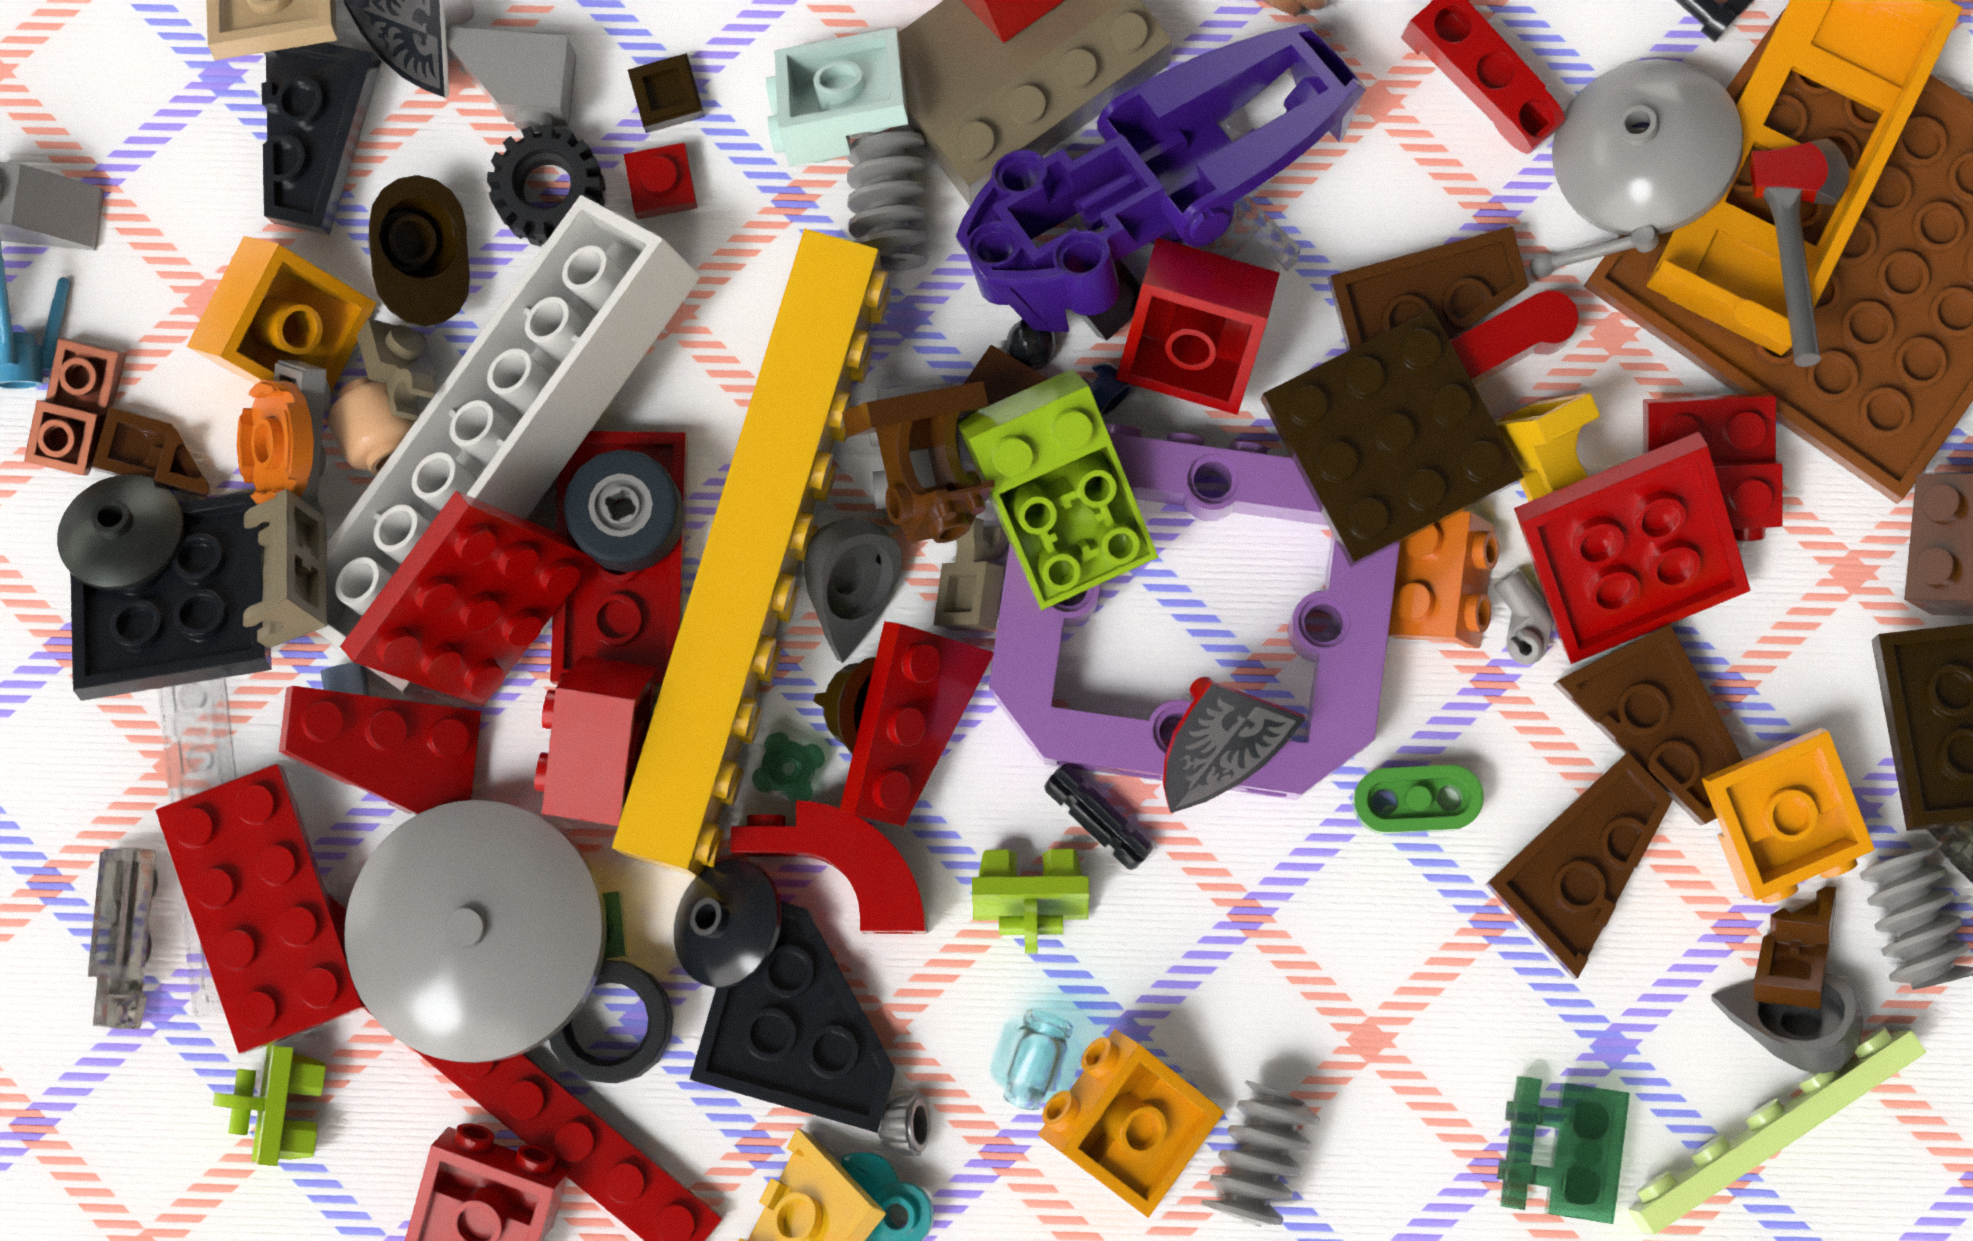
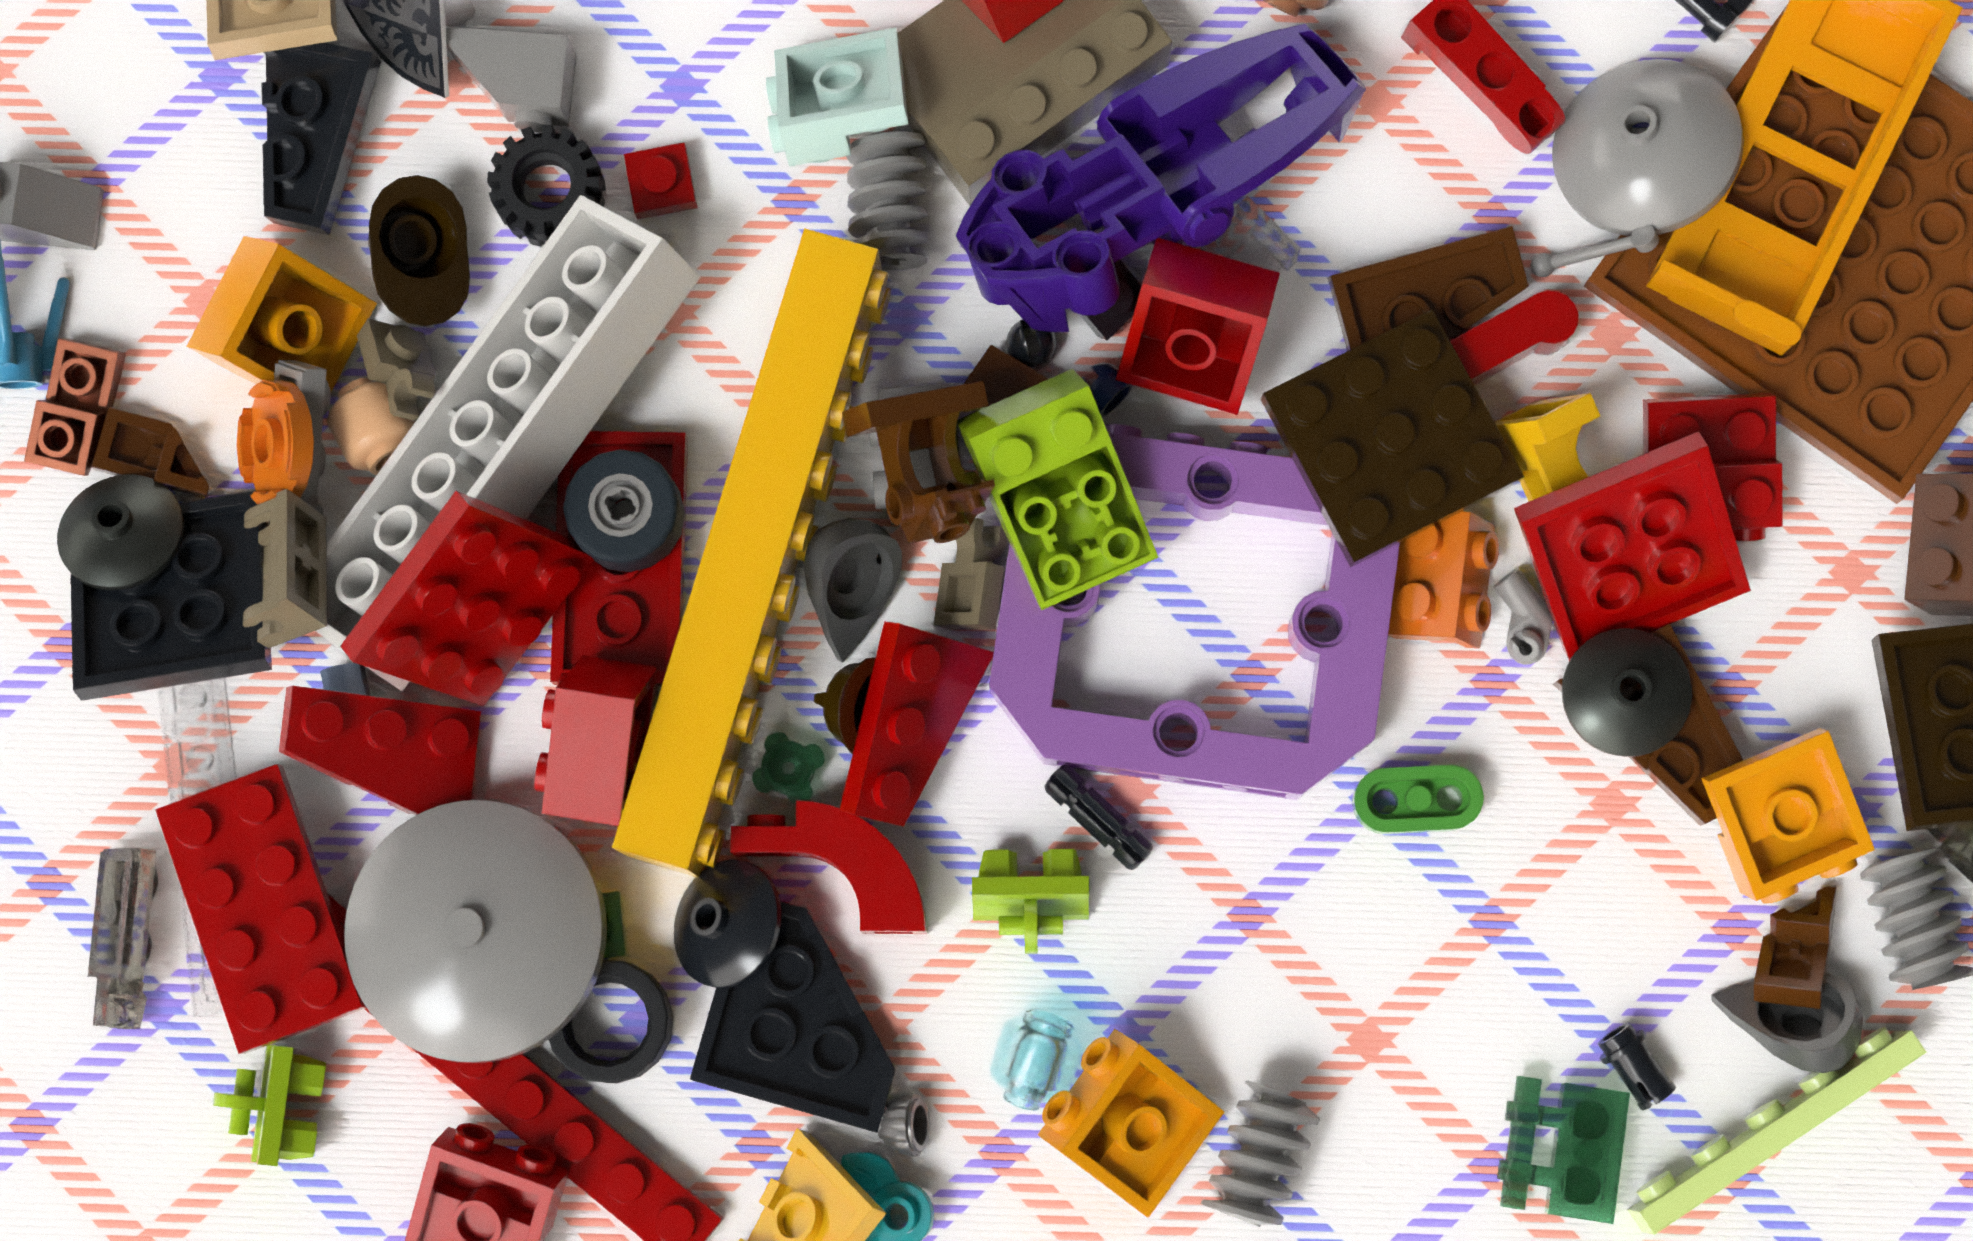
(666, 93): dark brown tile -> none
(1222, 742): shield -> none
(1579, 864): reddish brown wing -> none
(1601, 712): none -> pearl dark grey dish
(1635, 1065): none -> black pin
(1785, 178): piece -> none

